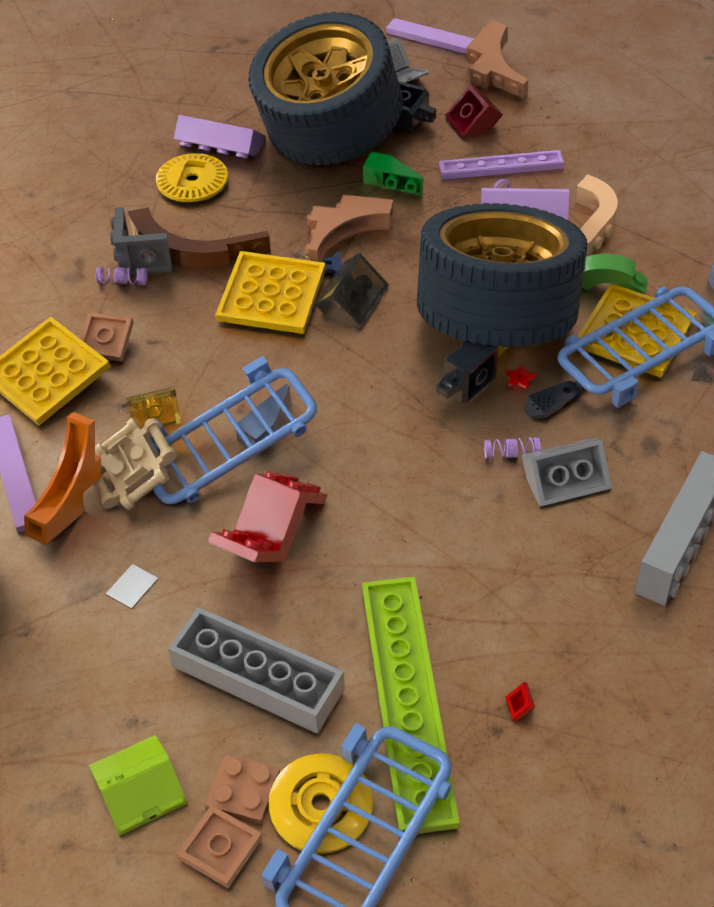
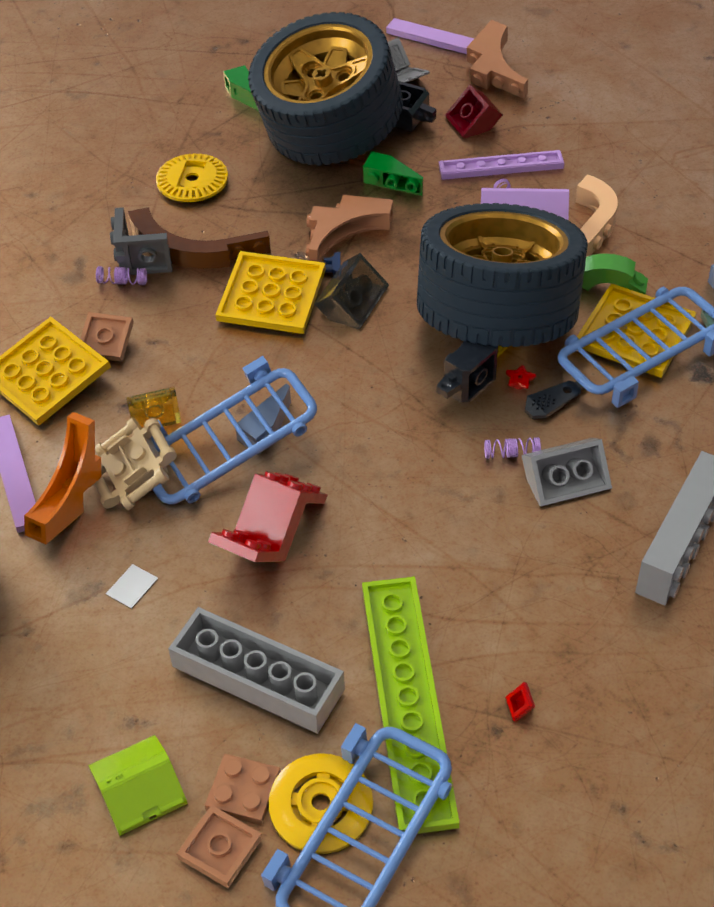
(219, 136): lavender slope -> none
(238, 87): none -> green slope

